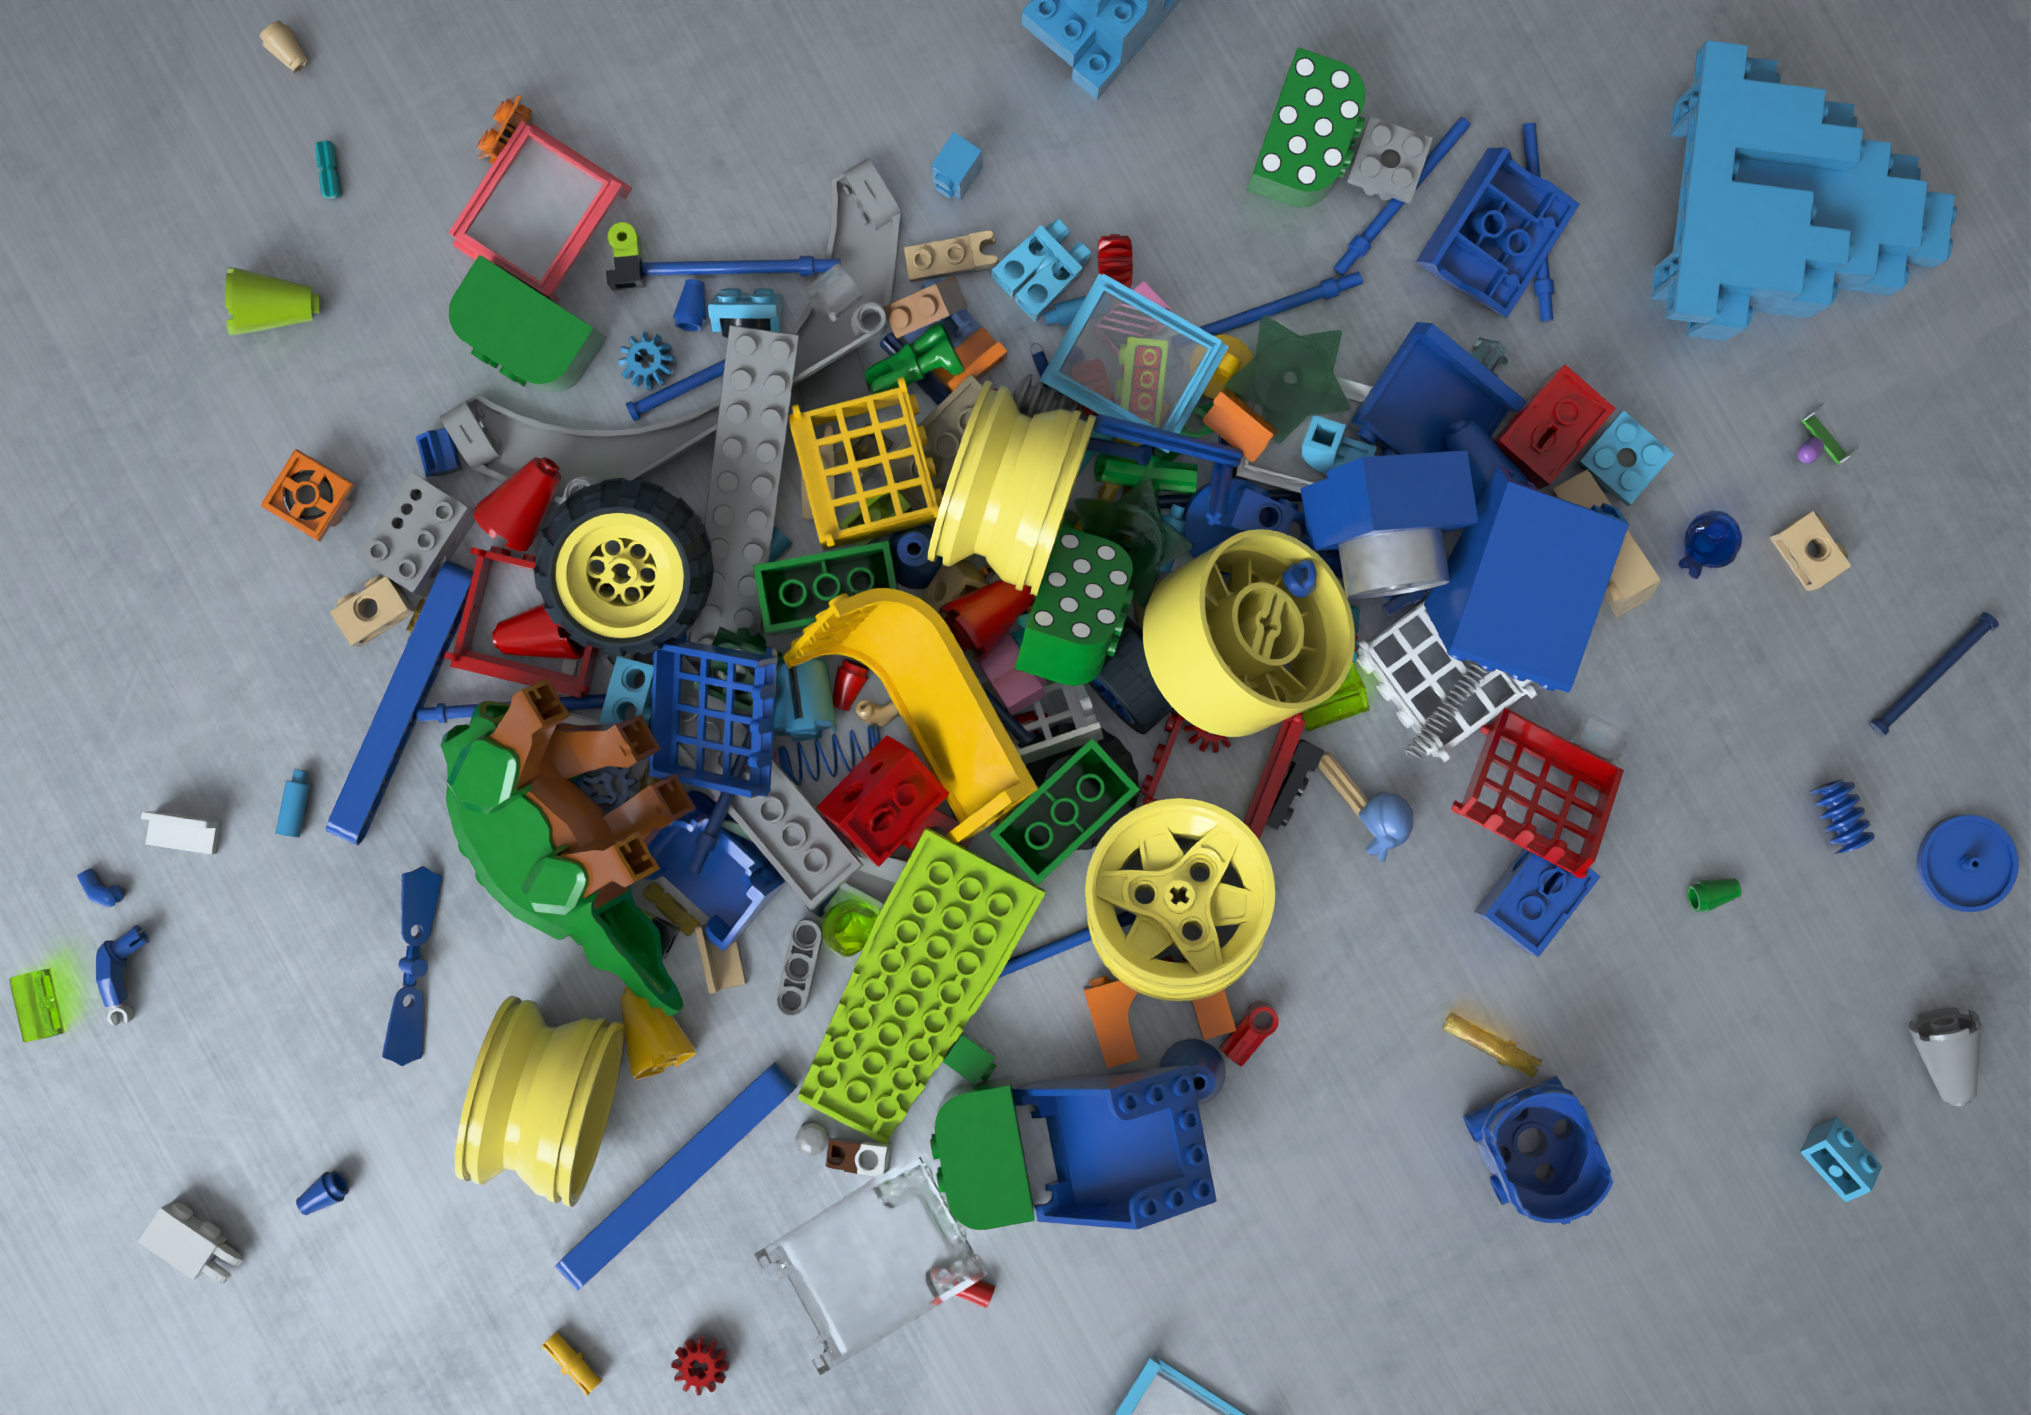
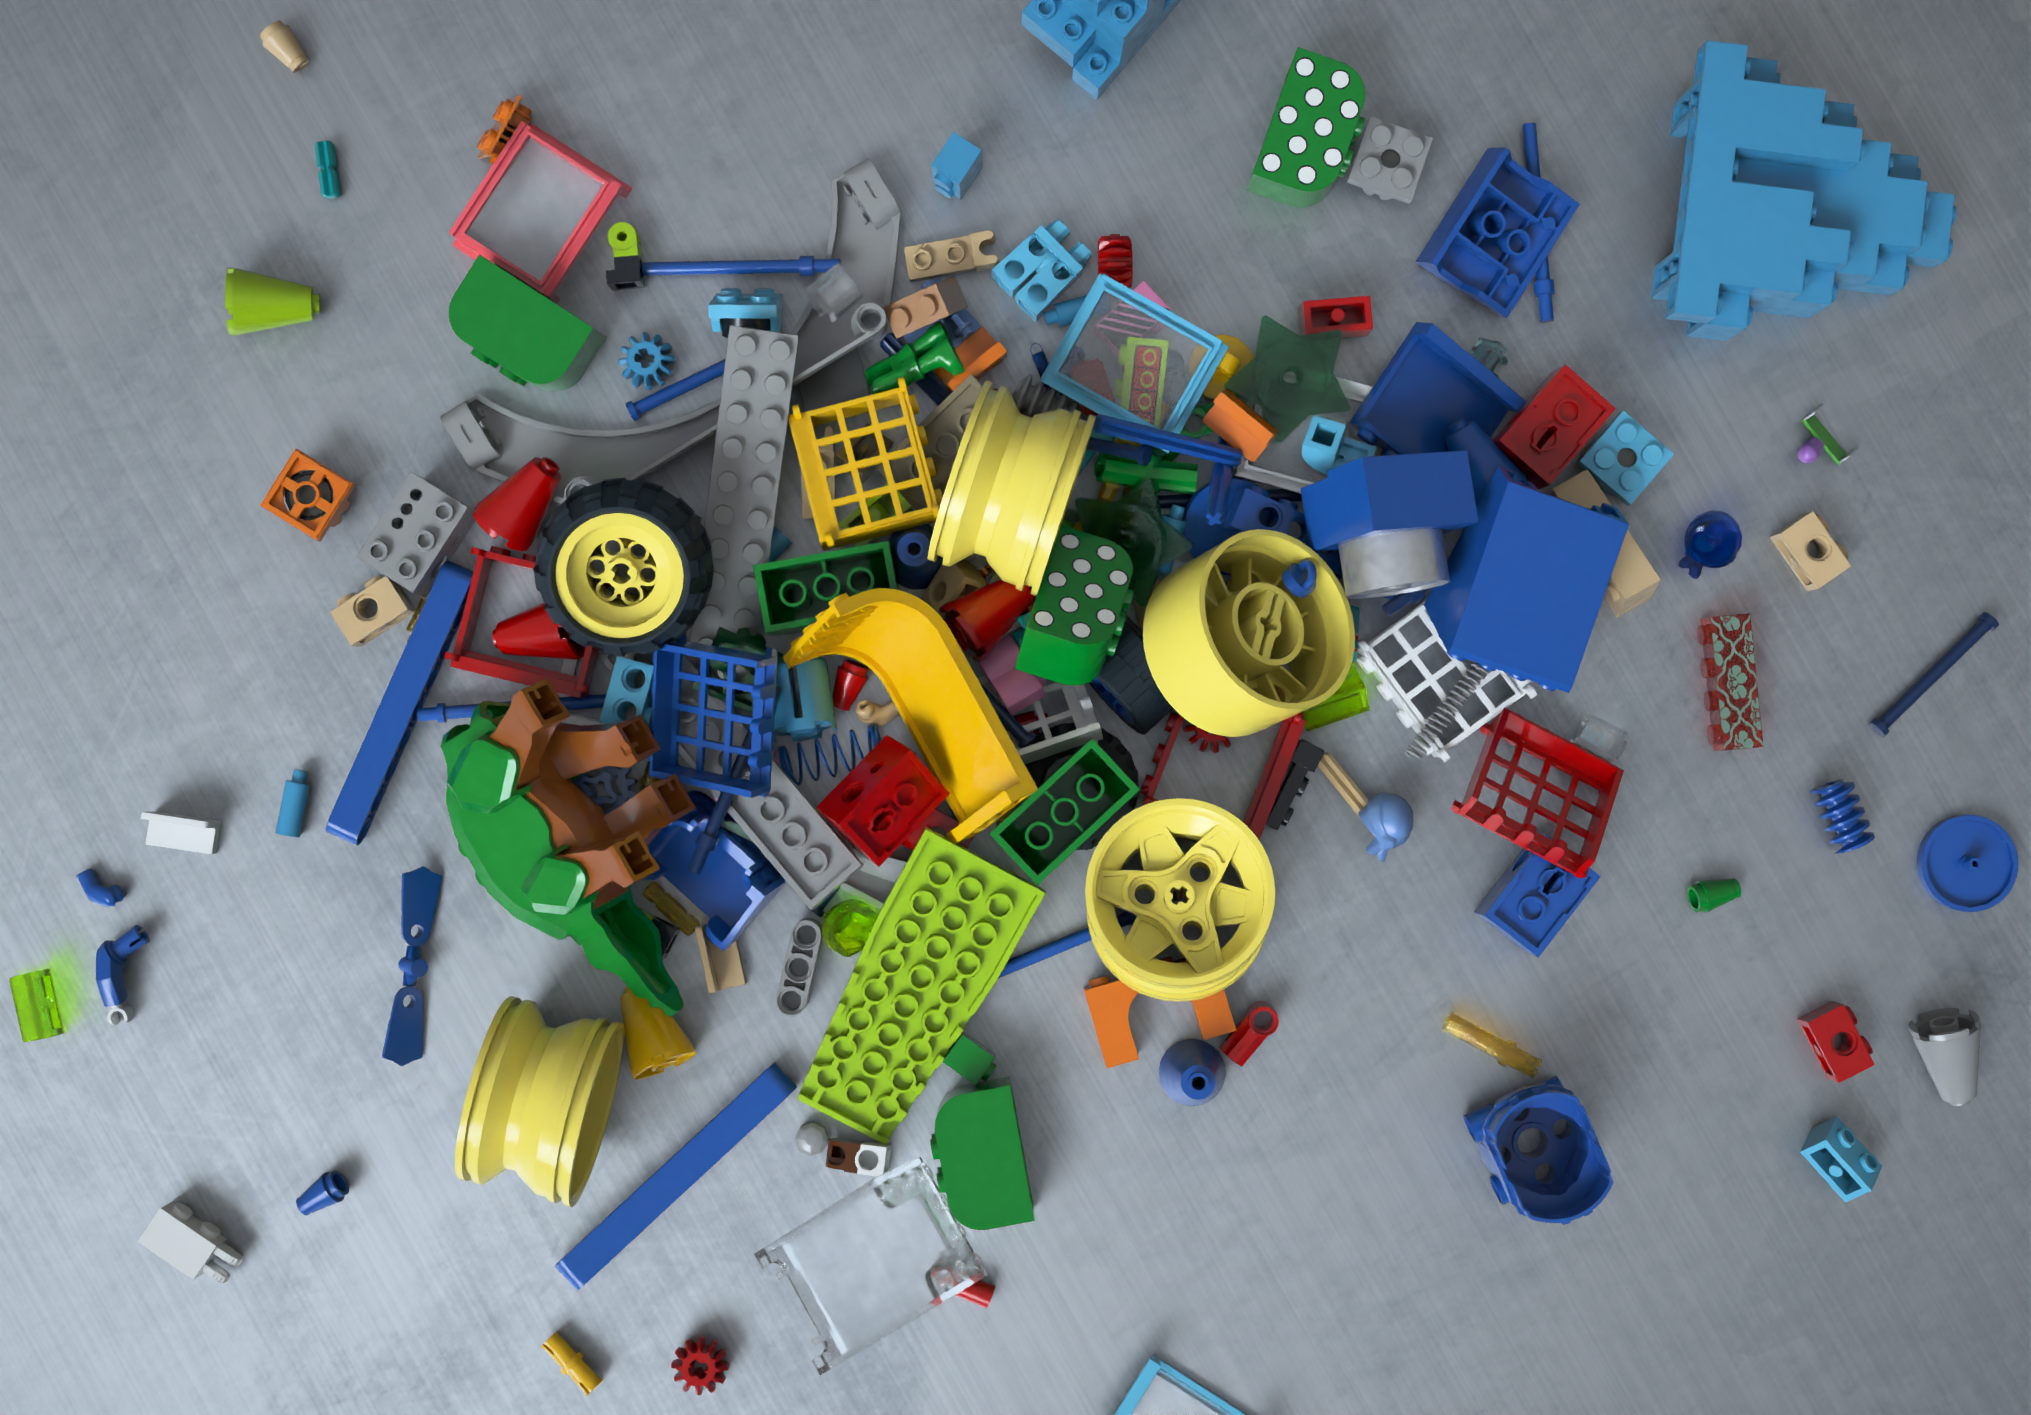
(438, 453): blue piece -> none
(691, 310): blue cone -> none
(1122, 1147): blue windscreen -> none
(1327, 289): blue bar -> none
(1346, 314): none -> red brick
(1361, 243): blue bar -> none
(1730, 682): none -> clear red brick
(1820, 1029): none -> red brick

